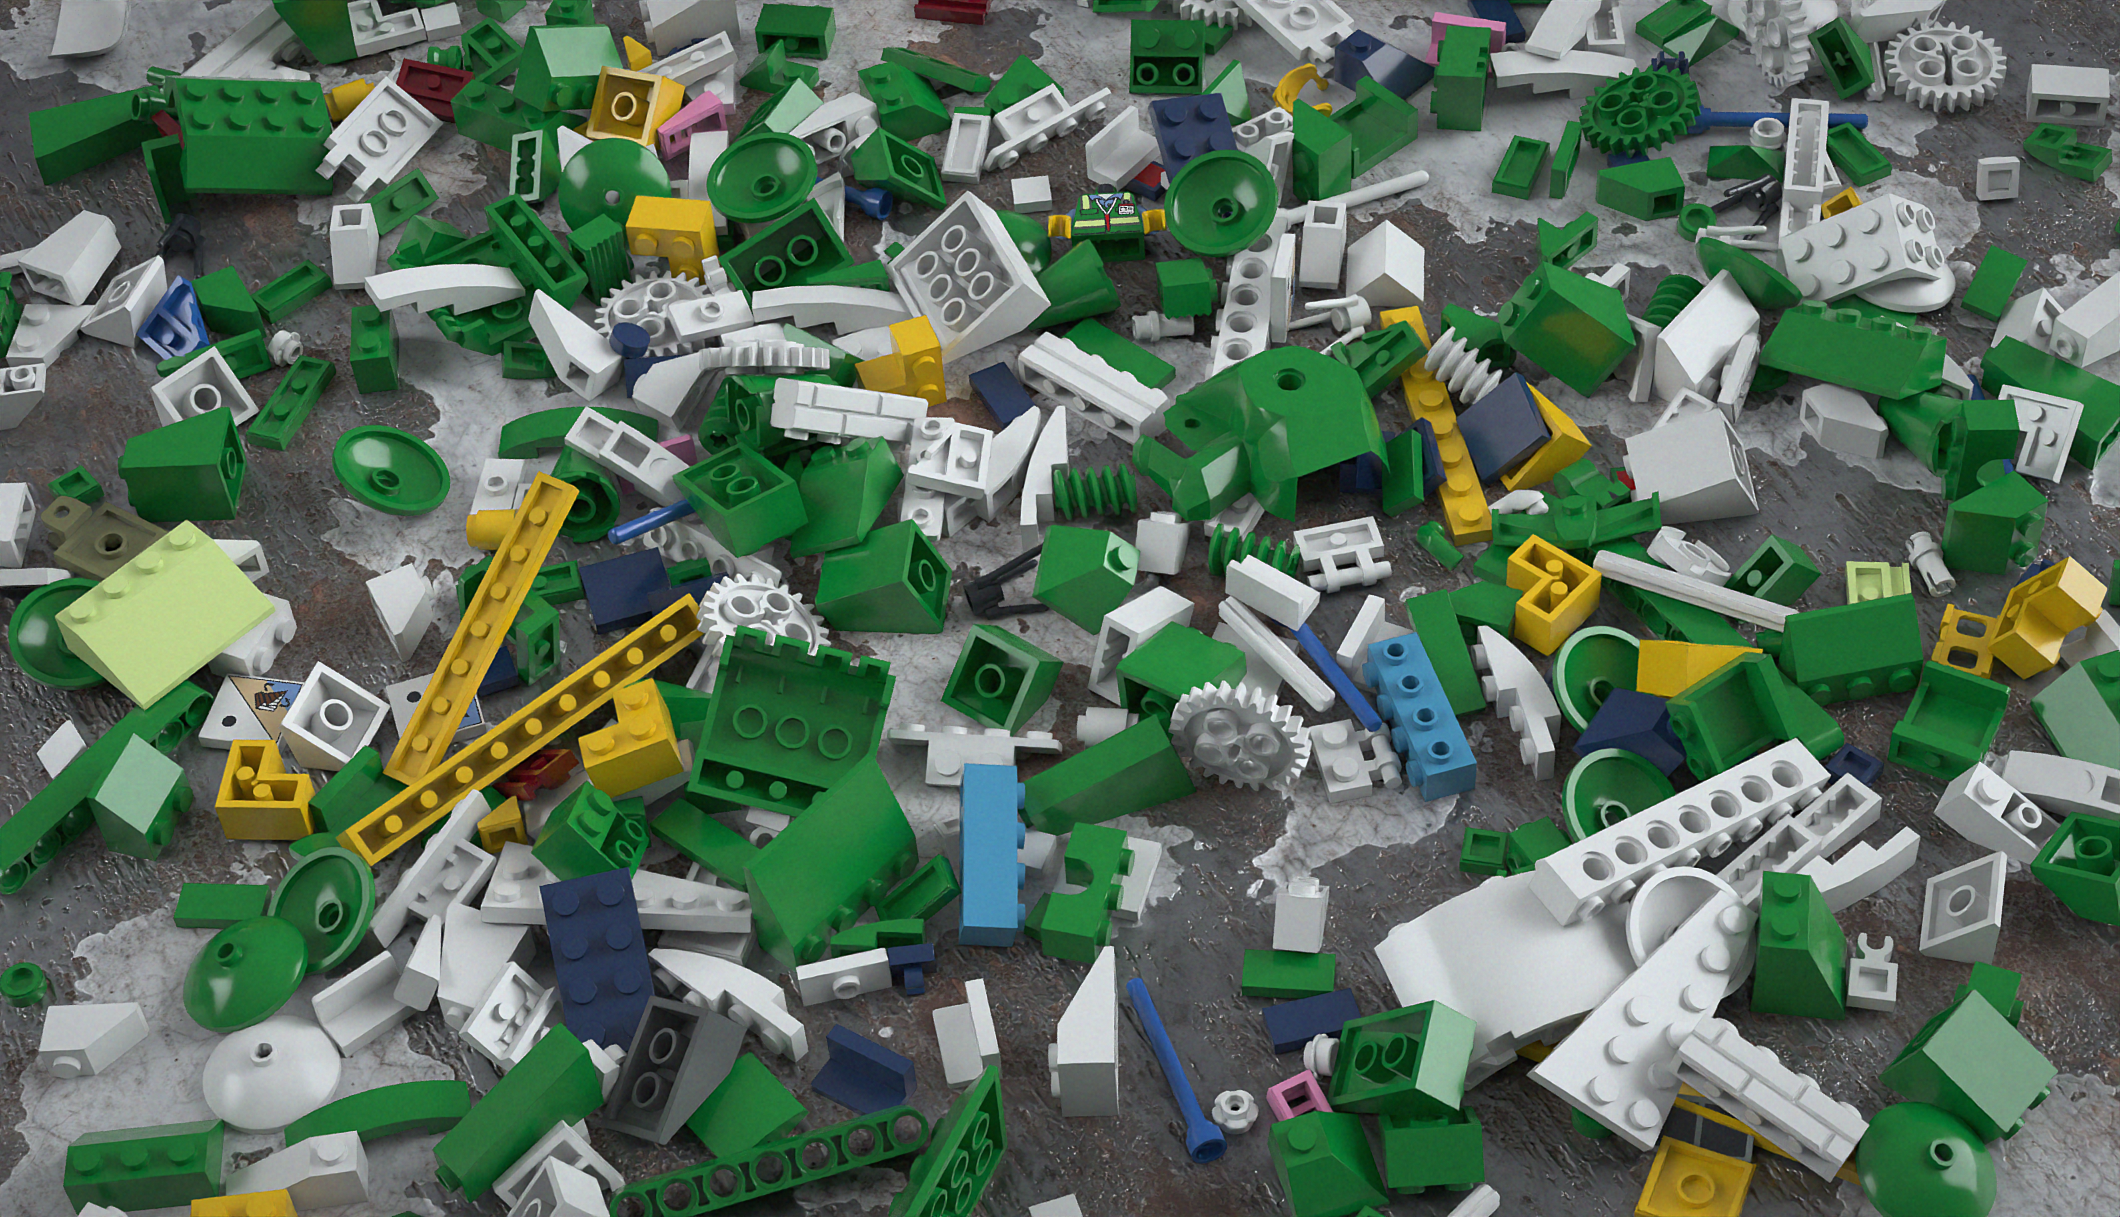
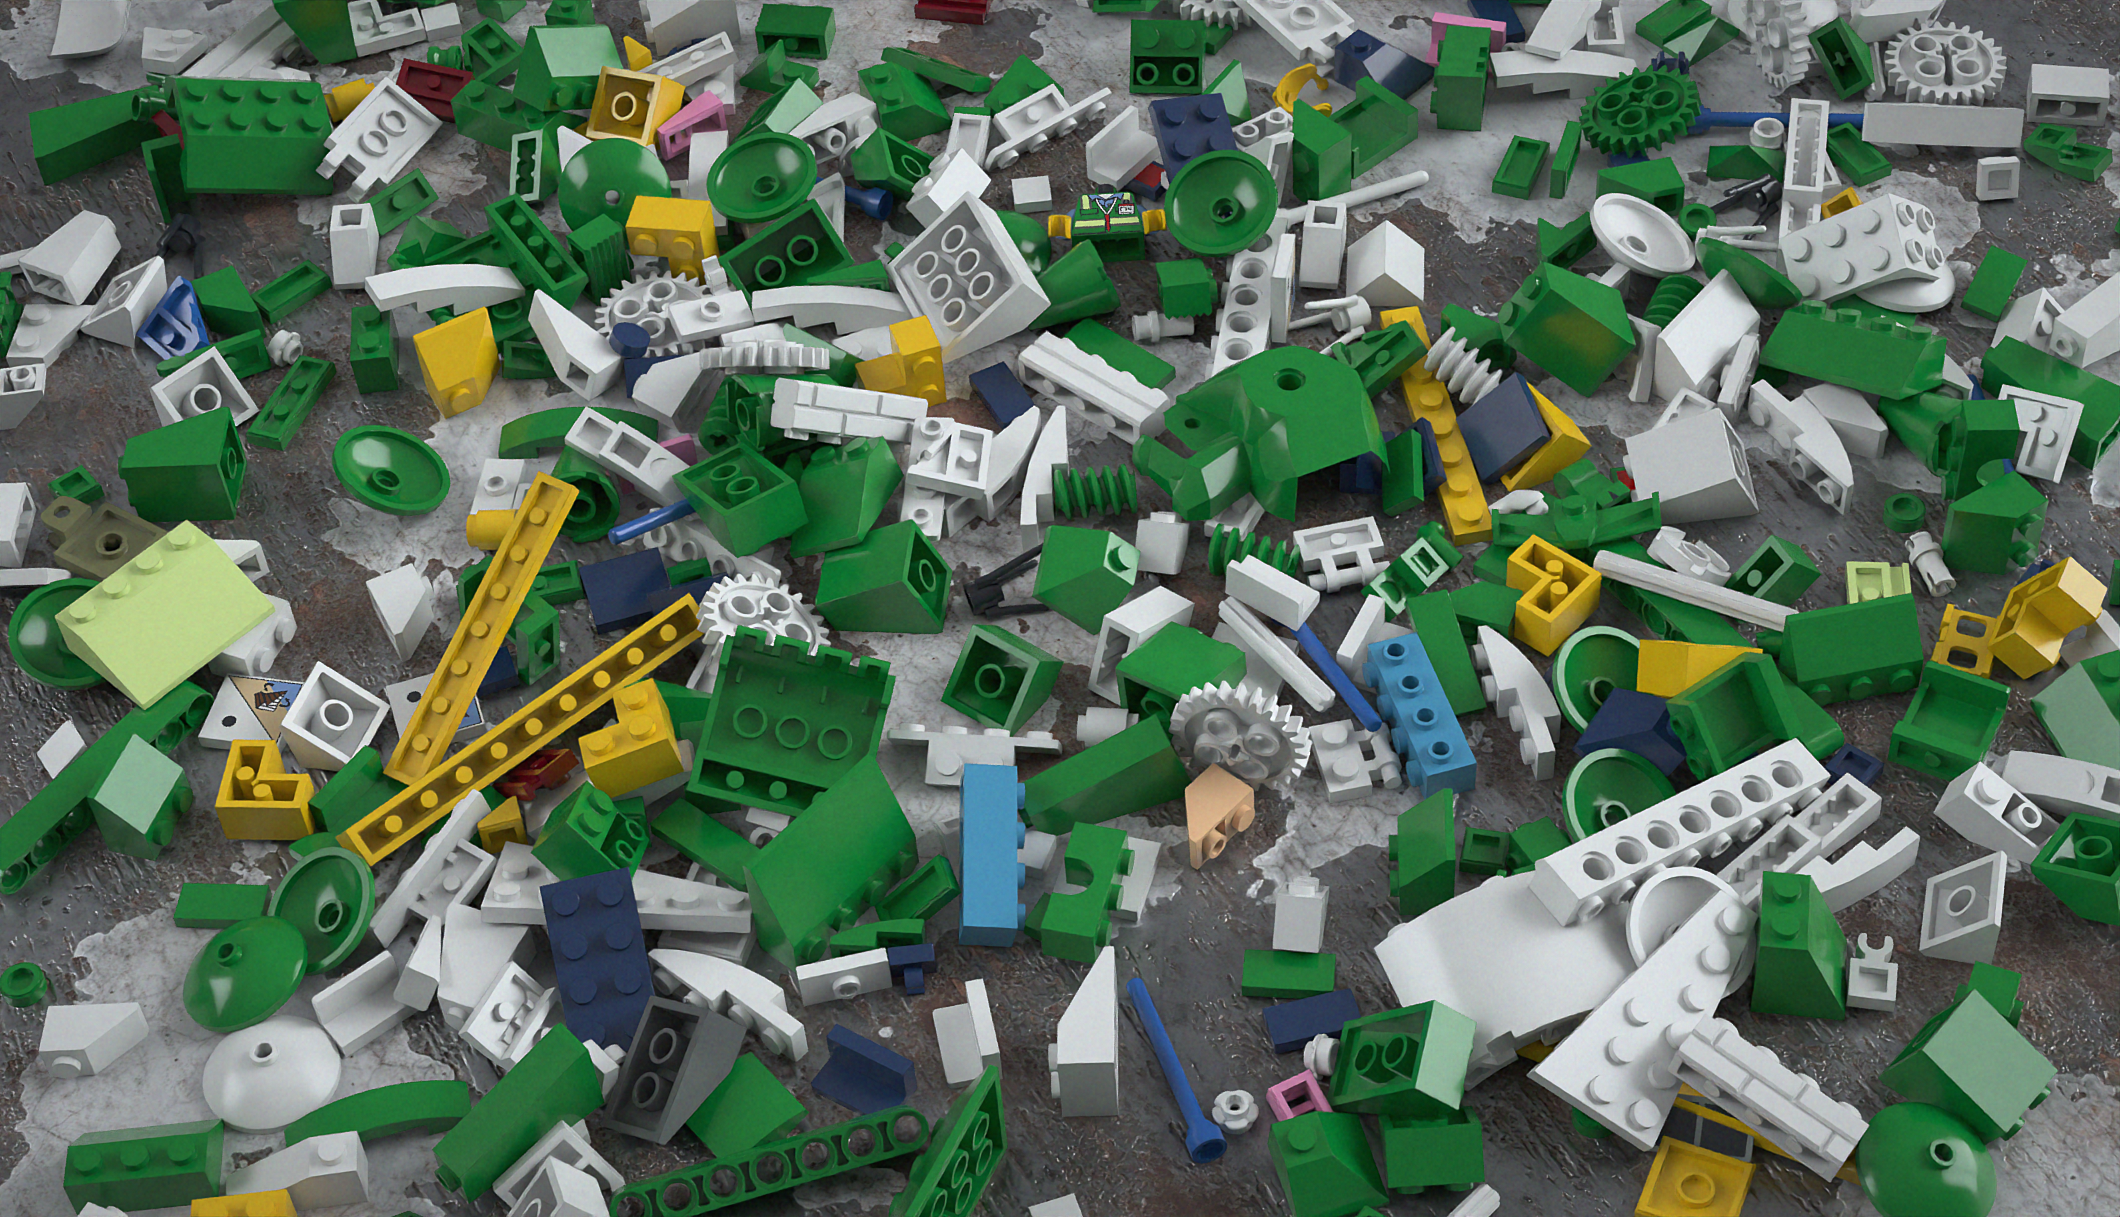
(170, 50): none -> white wing
(458, 361): none -> yellow slope
(945, 184): none -> white brick
(1215, 811): none -> light nougat slope
(1406, 577): none -> green slope
(1424, 855): none -> green slope
(1641, 236): none -> white dish
(1813, 444): none -> white slope
(1904, 513): none -> green tile
(1942, 125): none -> white slope

